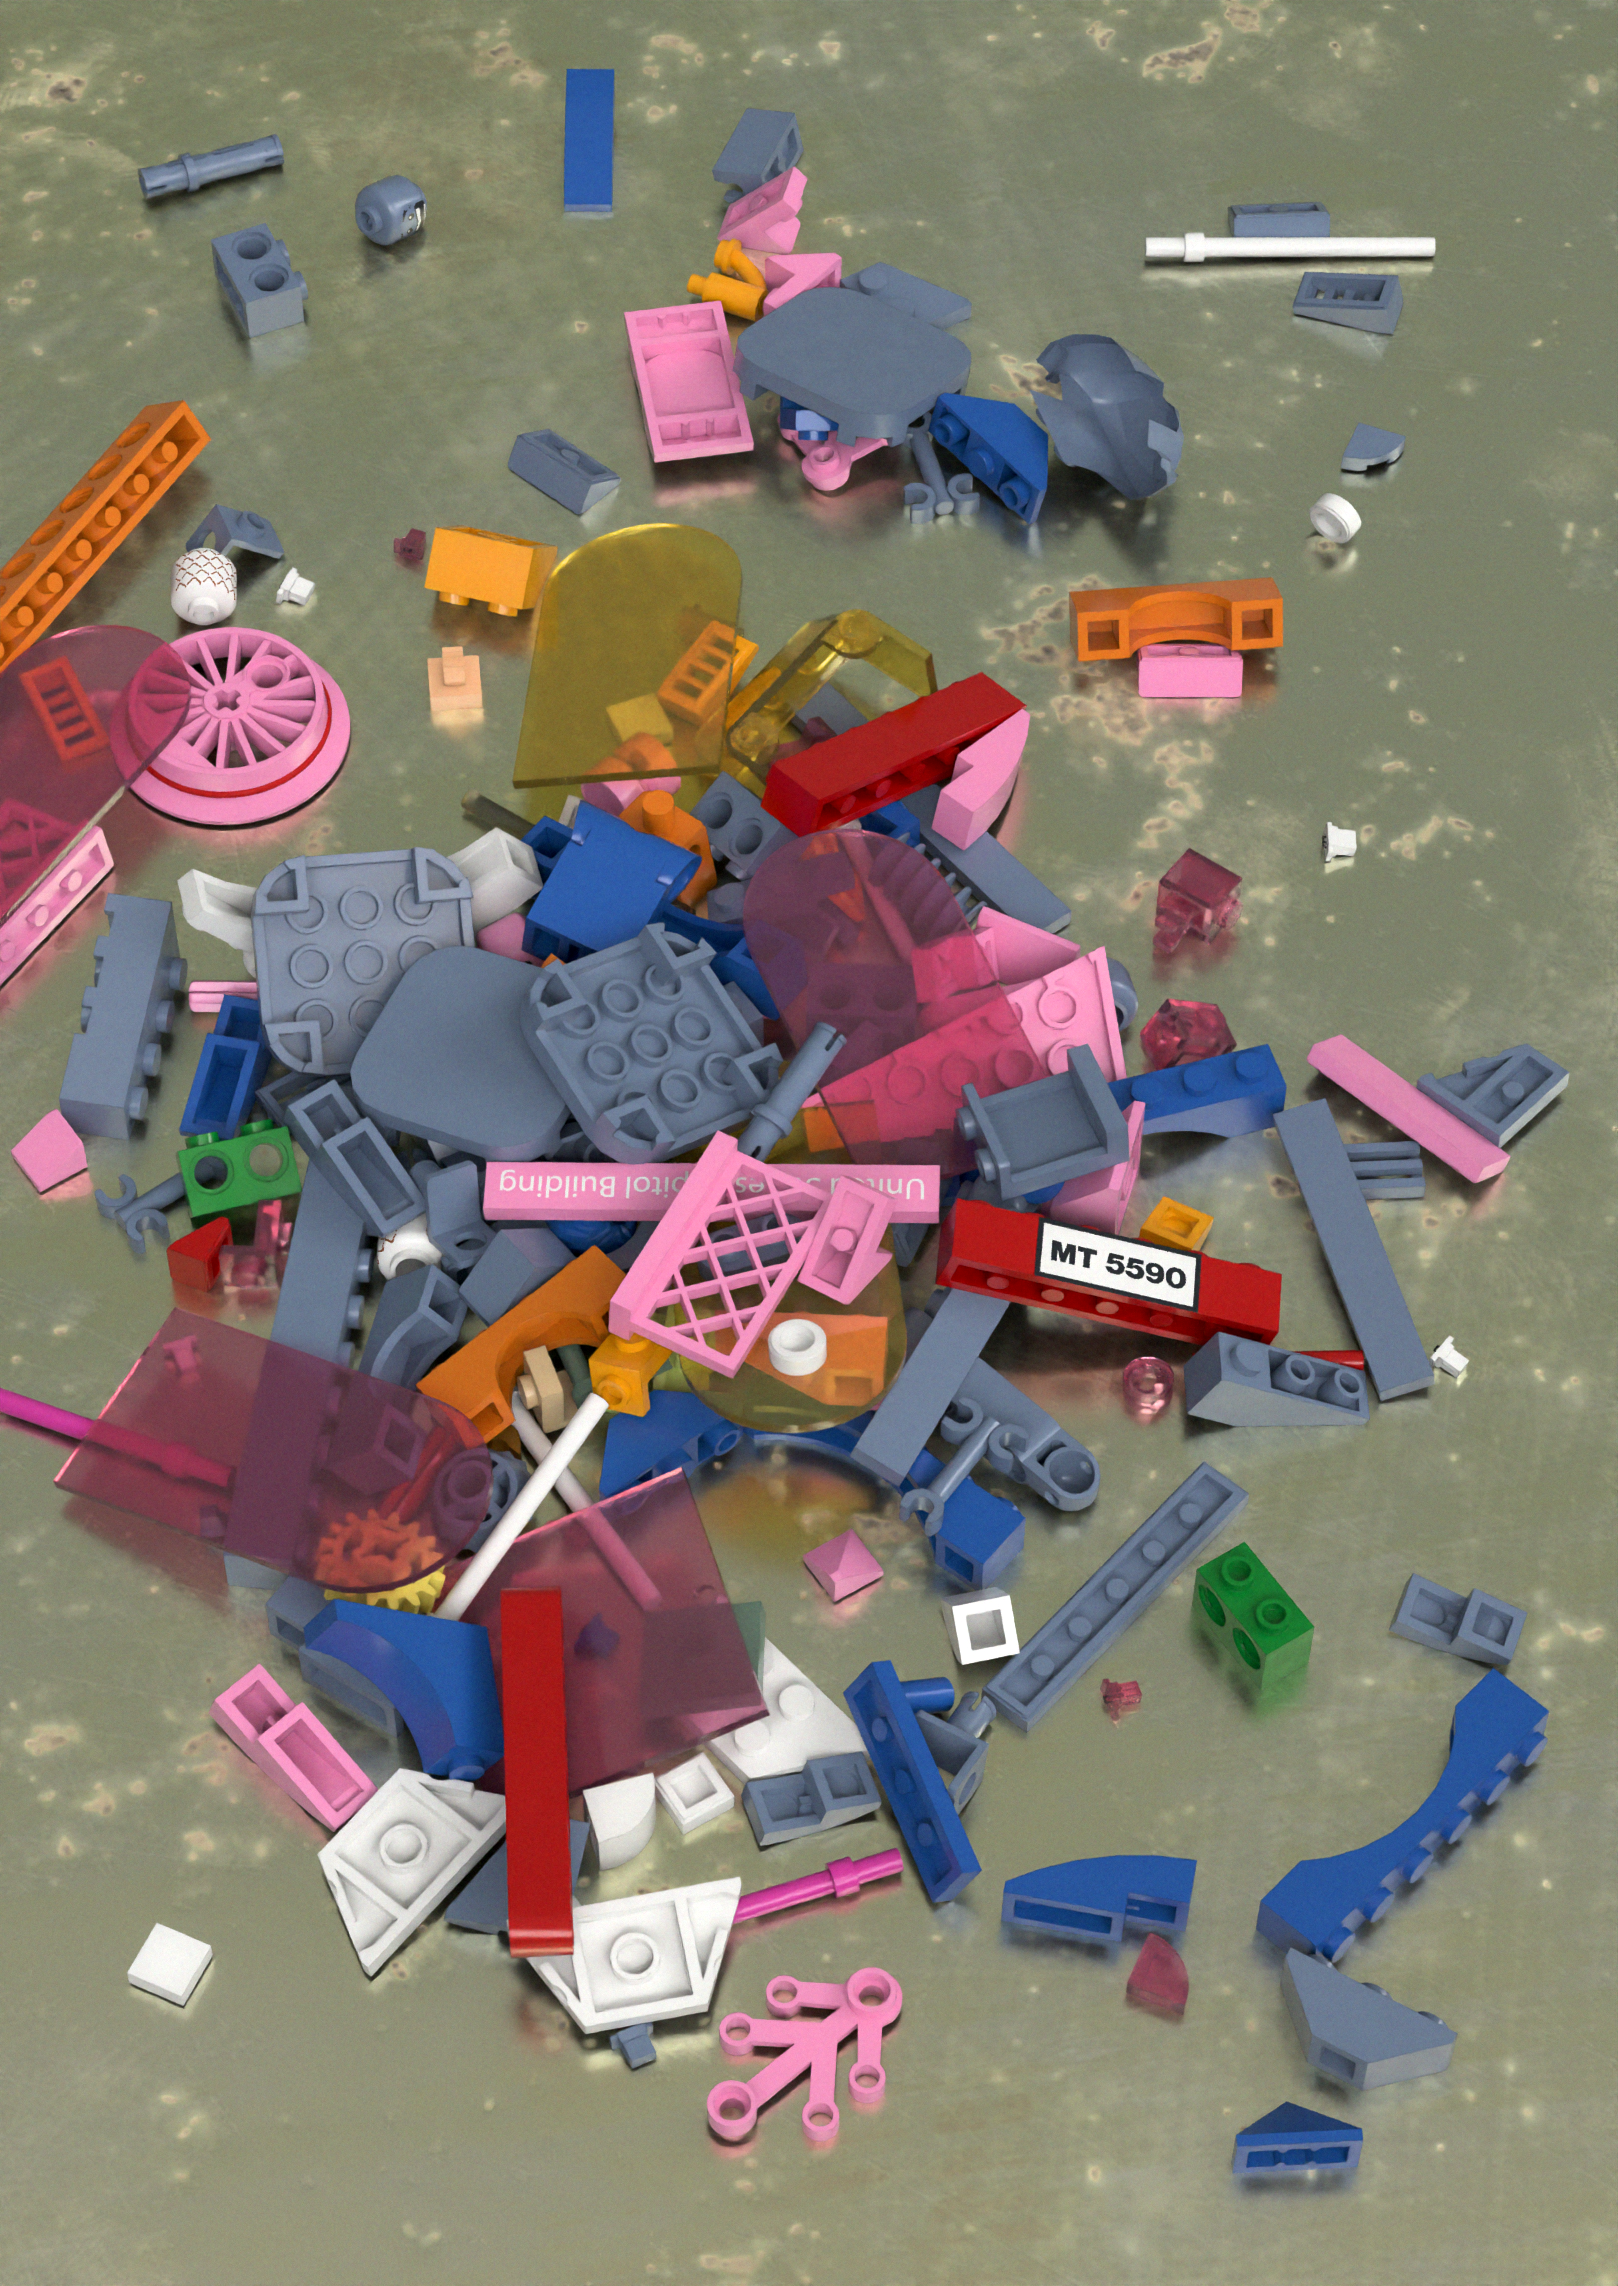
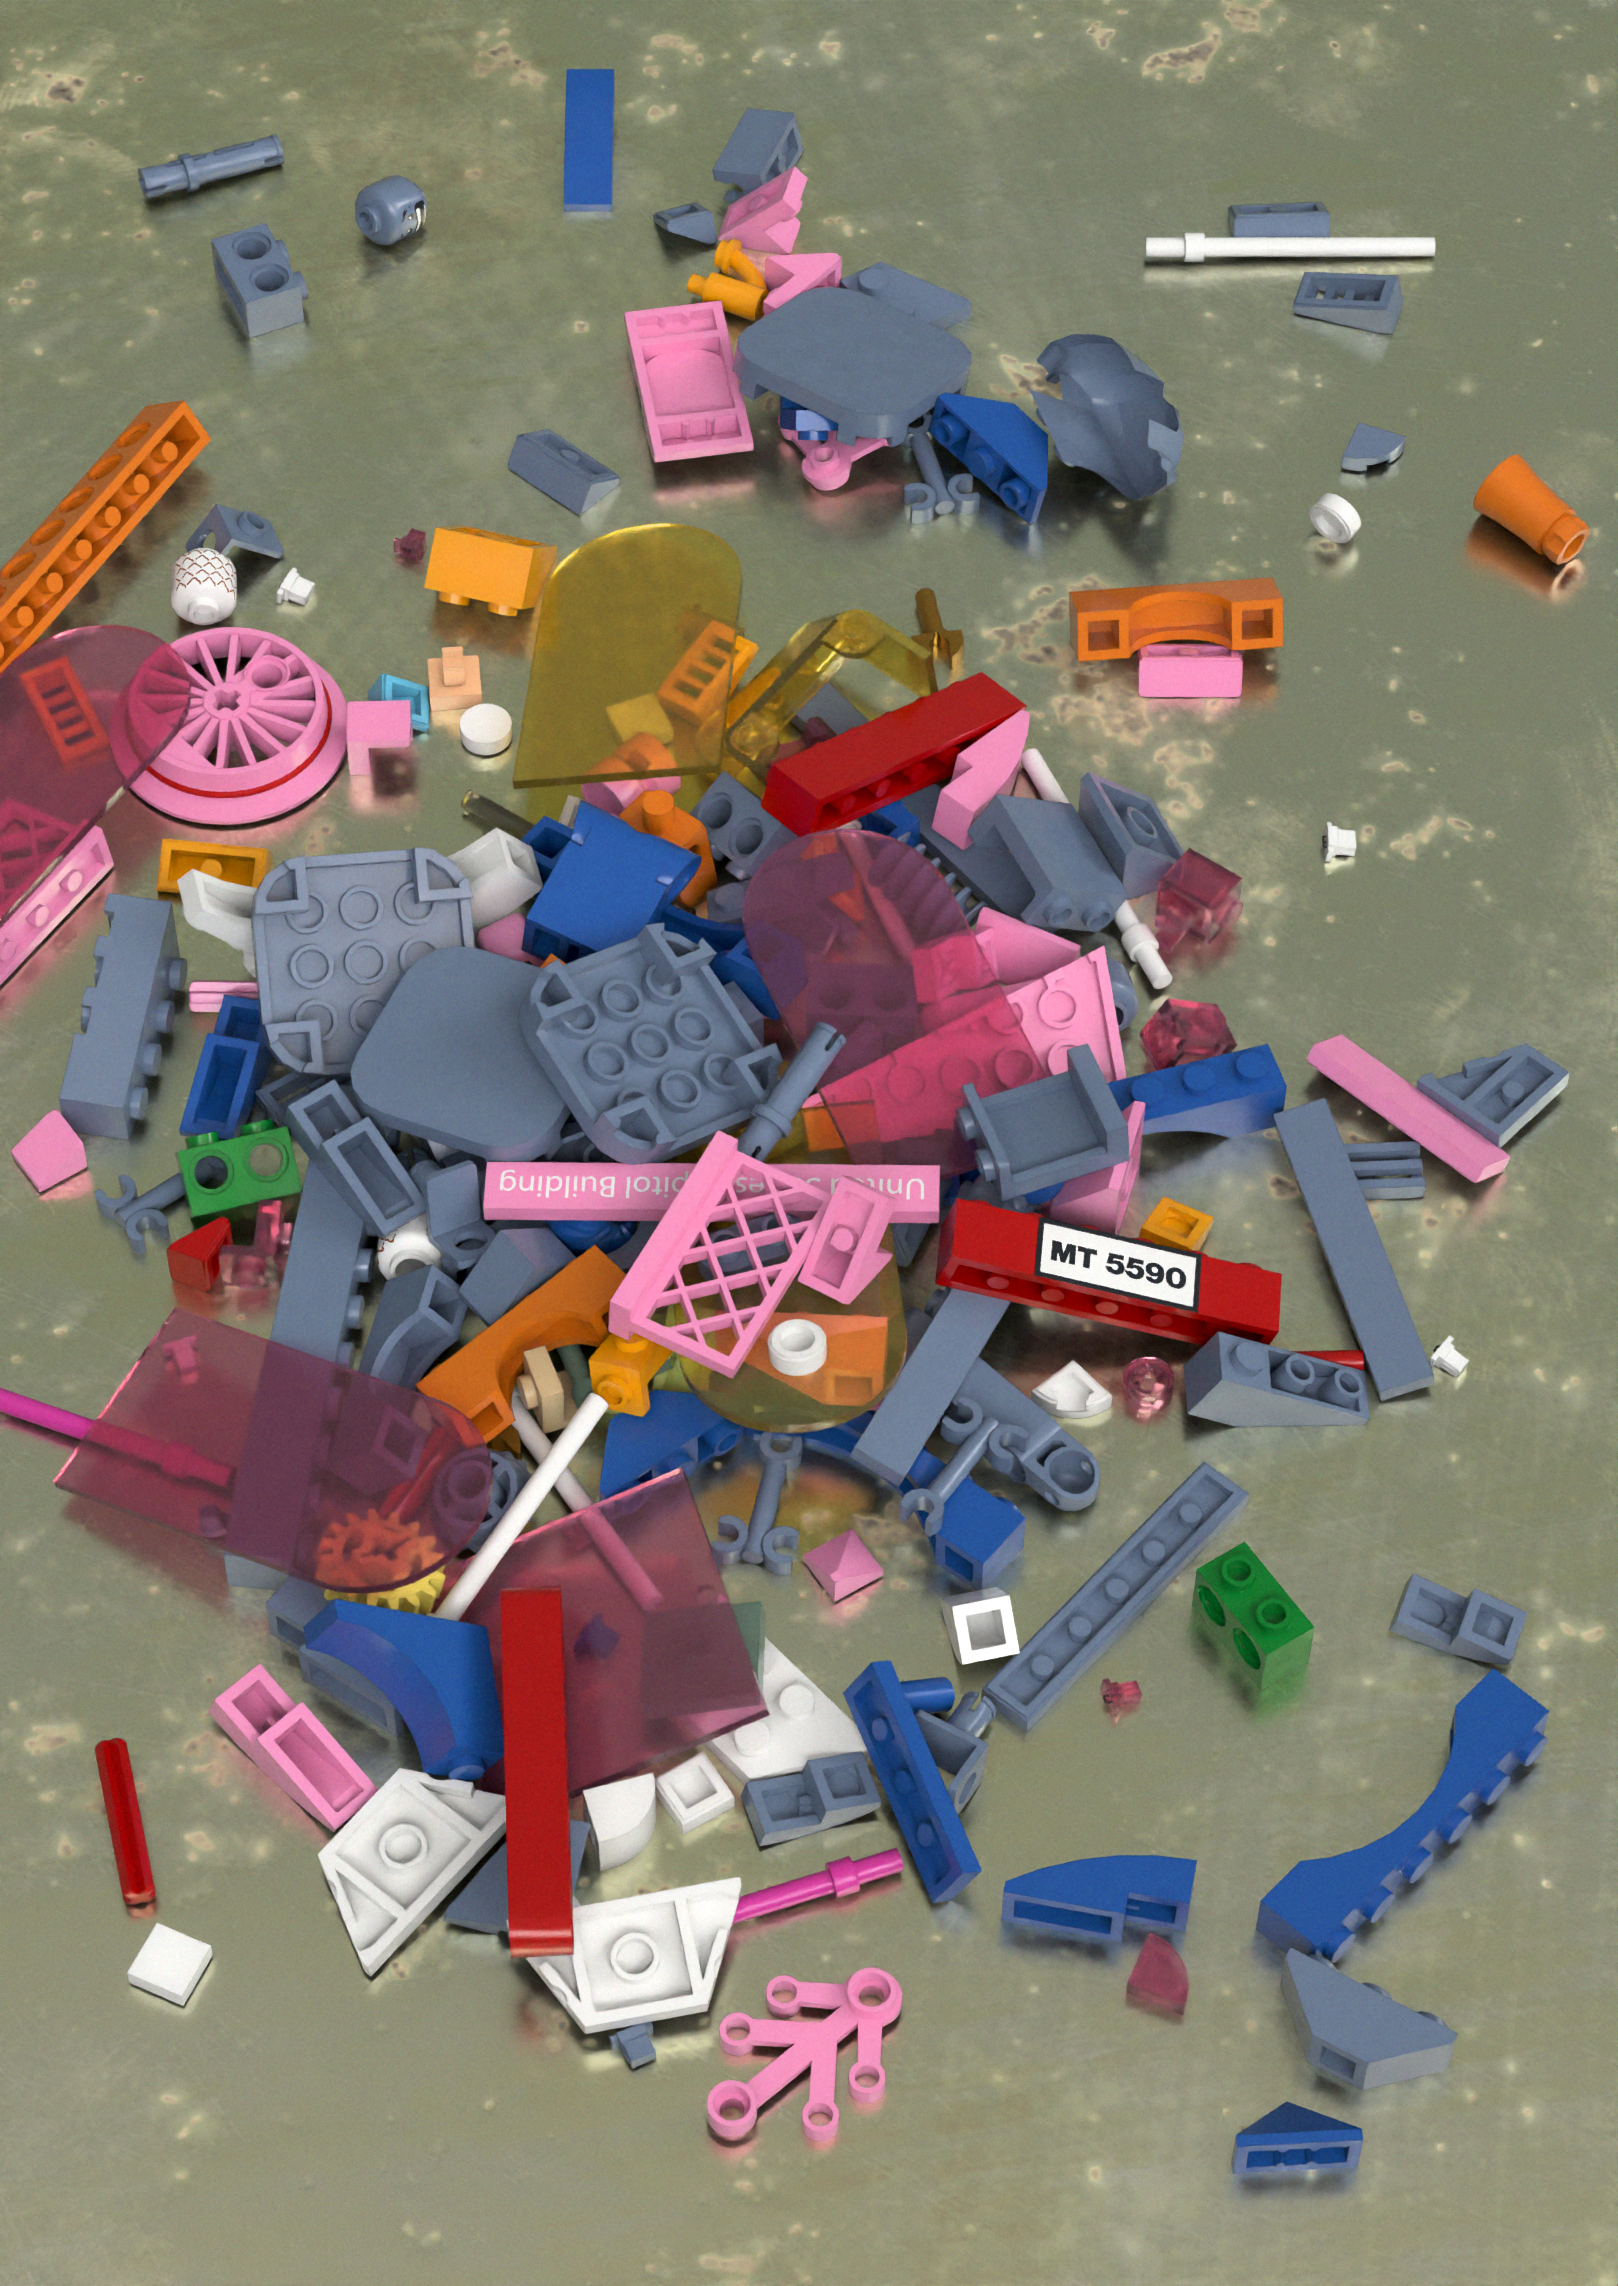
(125, 1821): none -> red axle
(226, 862): none -> light orange slope
(375, 726): none -> bright pink panel
(394, 688): none -> medium azure slope
(485, 729): none -> white tile
(689, 221): none -> sand blue slope
(759, 1540): none -> sand blue bar
(934, 634): none -> pearl gold bar
(1059, 858): none -> sand blue panel
(1071, 1394): none -> white tile
(1128, 833): none -> sand blue slope
(1136, 937): none -> white bar
(1531, 511): none -> orange plant

